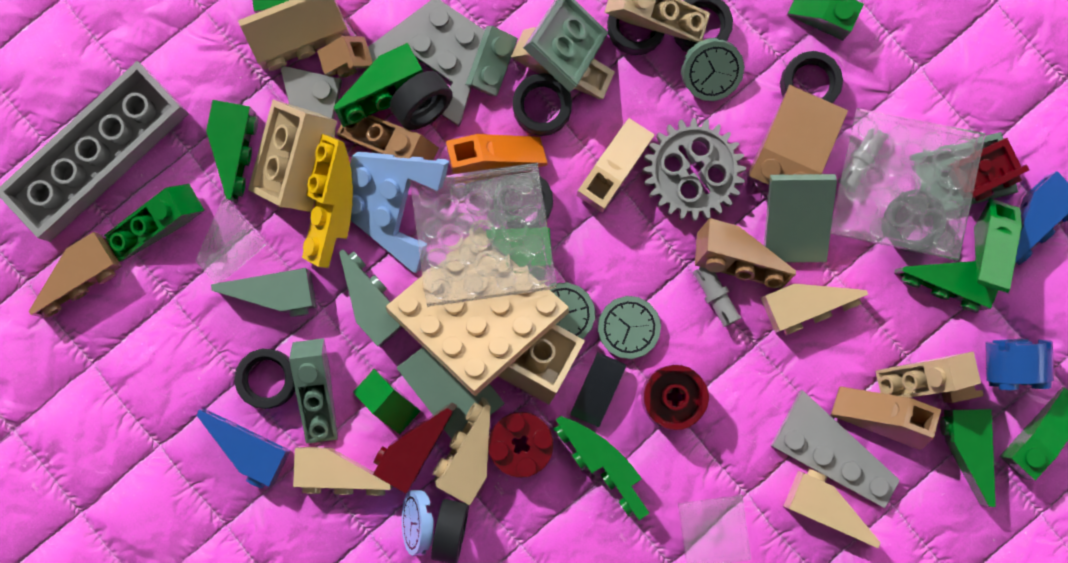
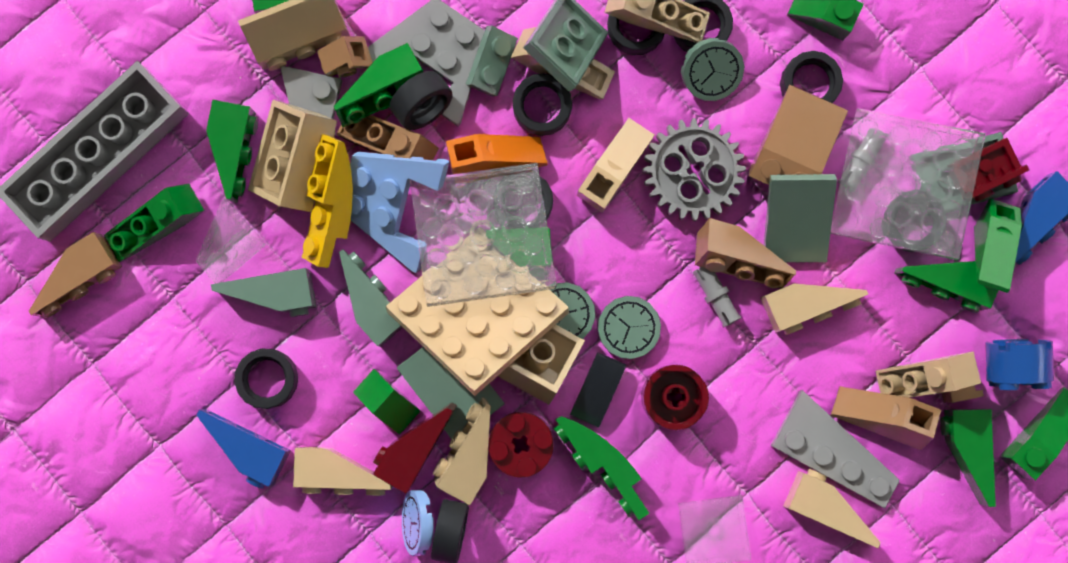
(314, 390): sand green slope -> none

